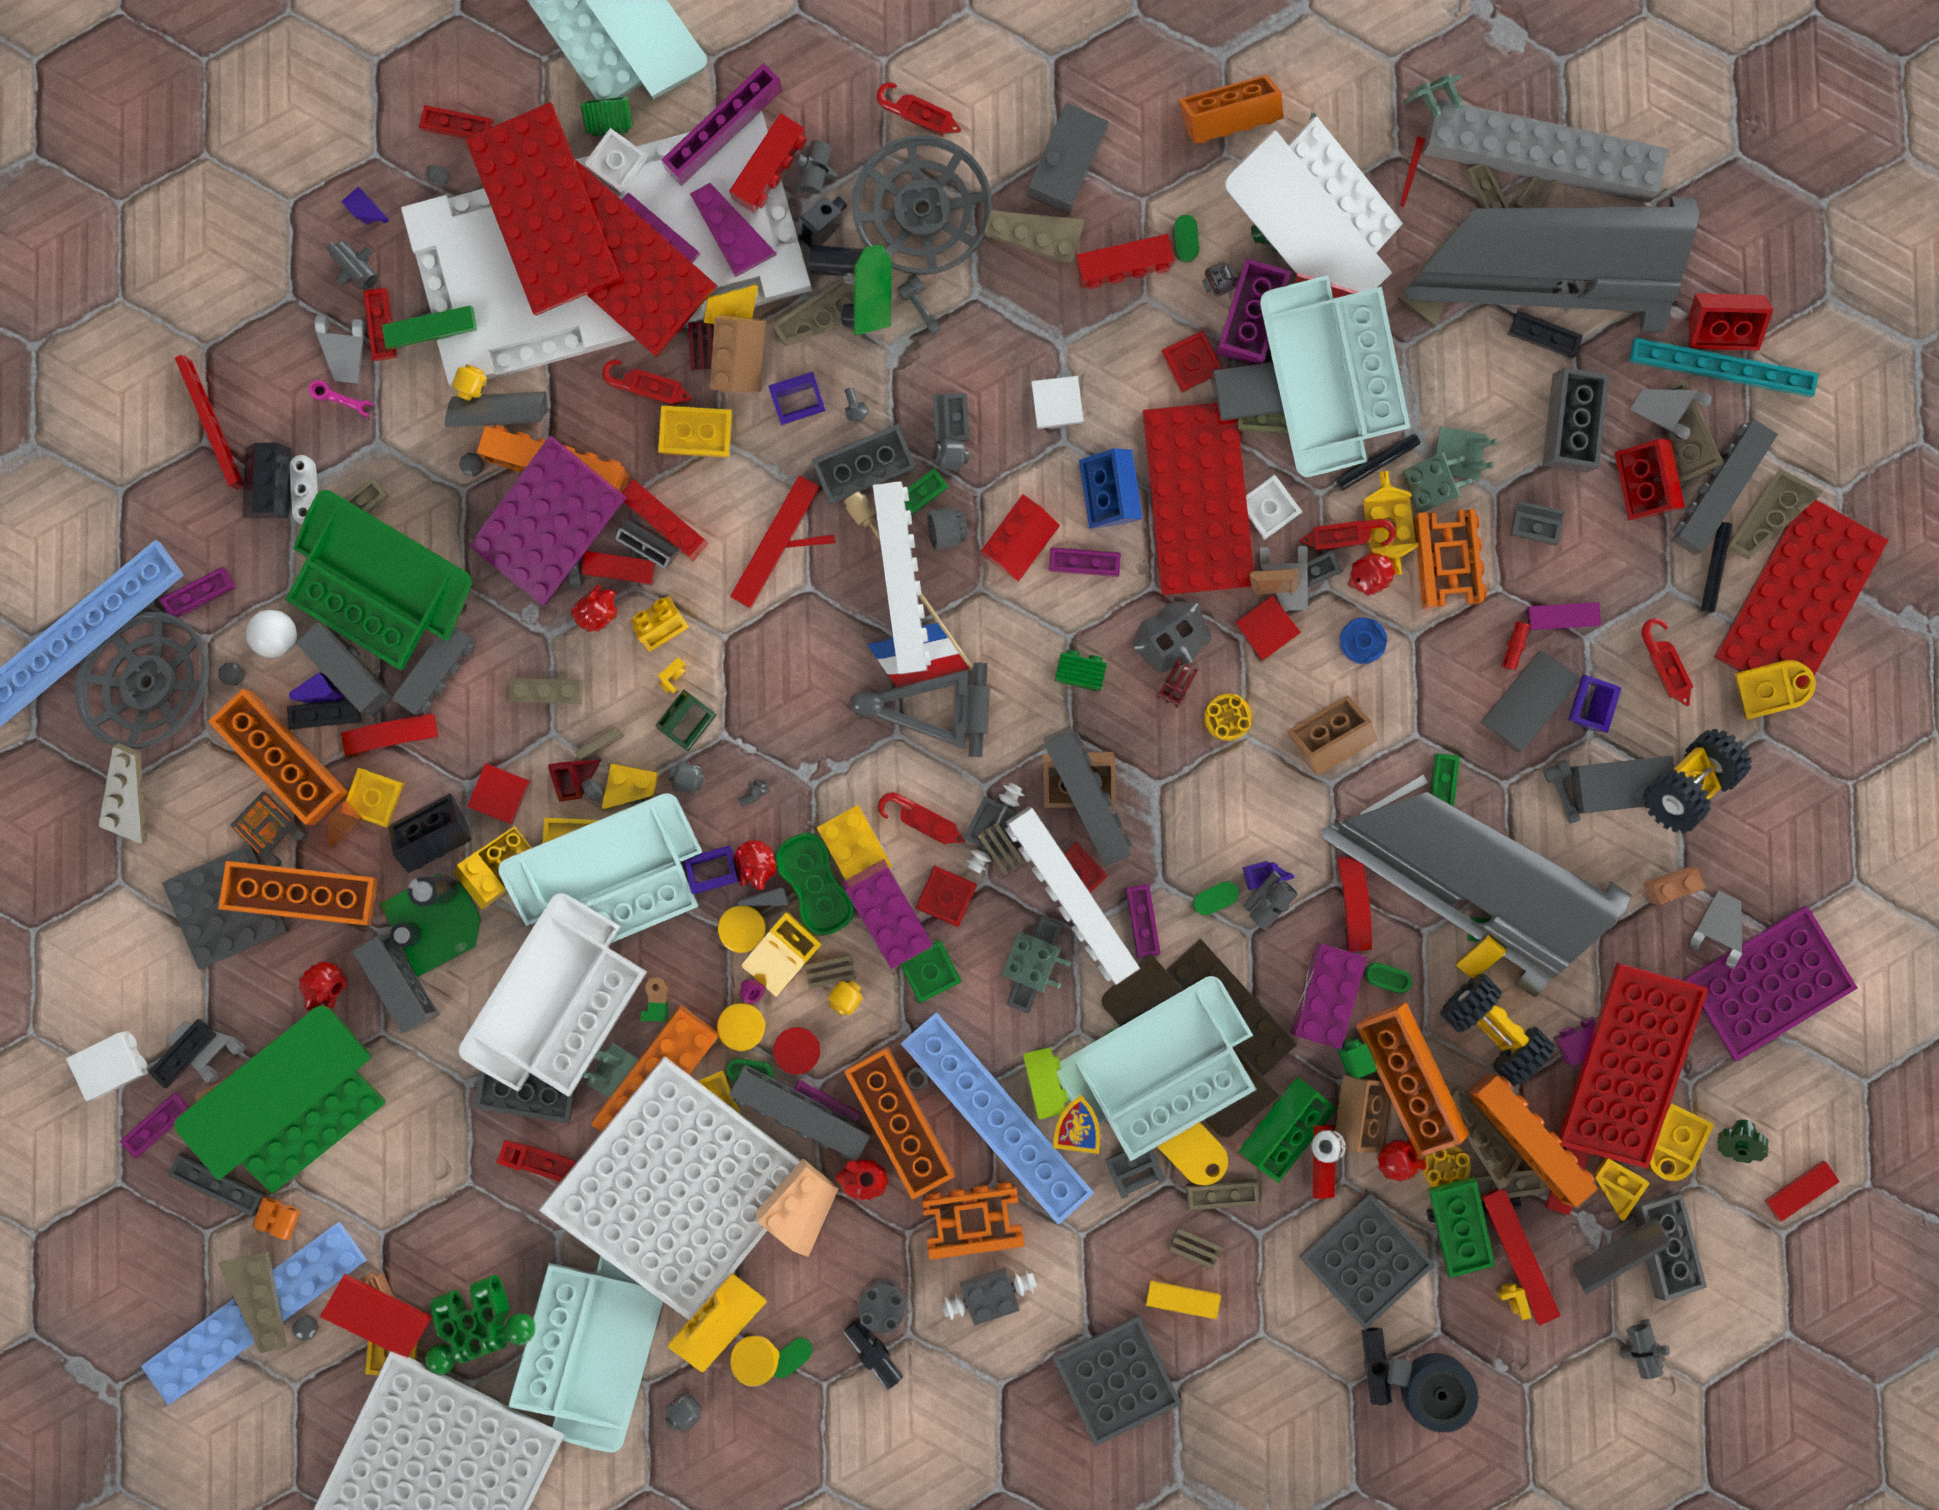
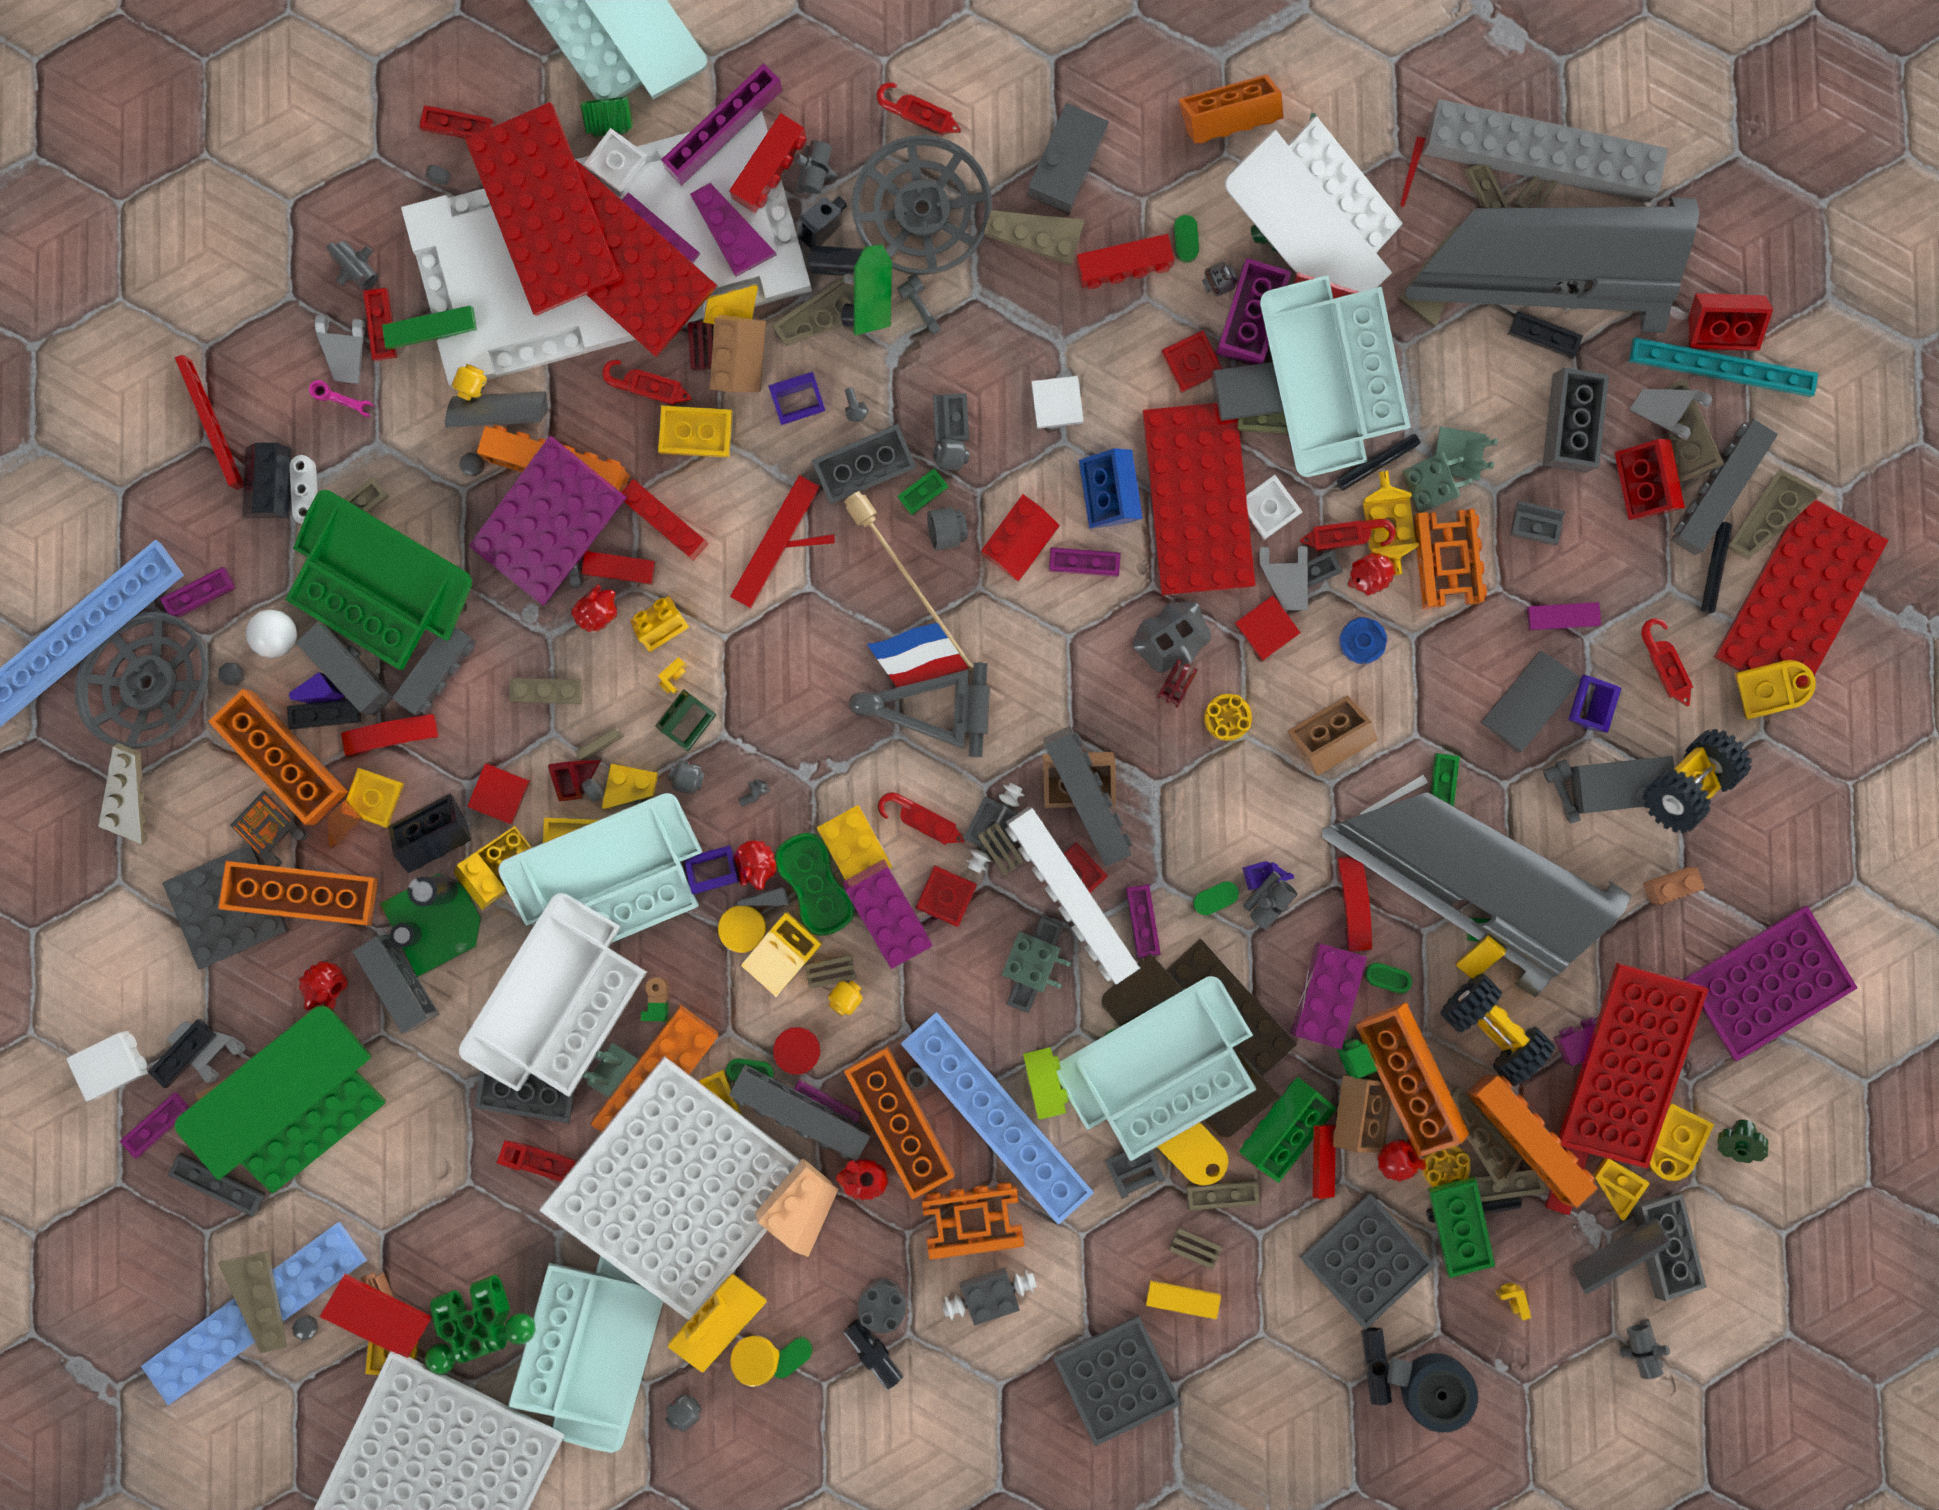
(276, 1218): orange piece -> none
(363, 208): dark purple slope -> none
(646, 544): dark grey piece -> none
(741, 1026): yellow tile -> none
(751, 991): magenta tile -> none
(900, 577): white brick -> none
(930, 972): green tile -> none
(1078, 1128): shield -> none
(1080, 671): green brick -> none
(1274, 581): medium nougat slope -> none
(1328, 1146): white head -> none
(1425, 92): sand green plate -> none
(1516, 645): red pin -> none
(1520, 1255): red tile -> none
(1723, 925): light grey flag -> none
(1802, 1191): red tile -> none

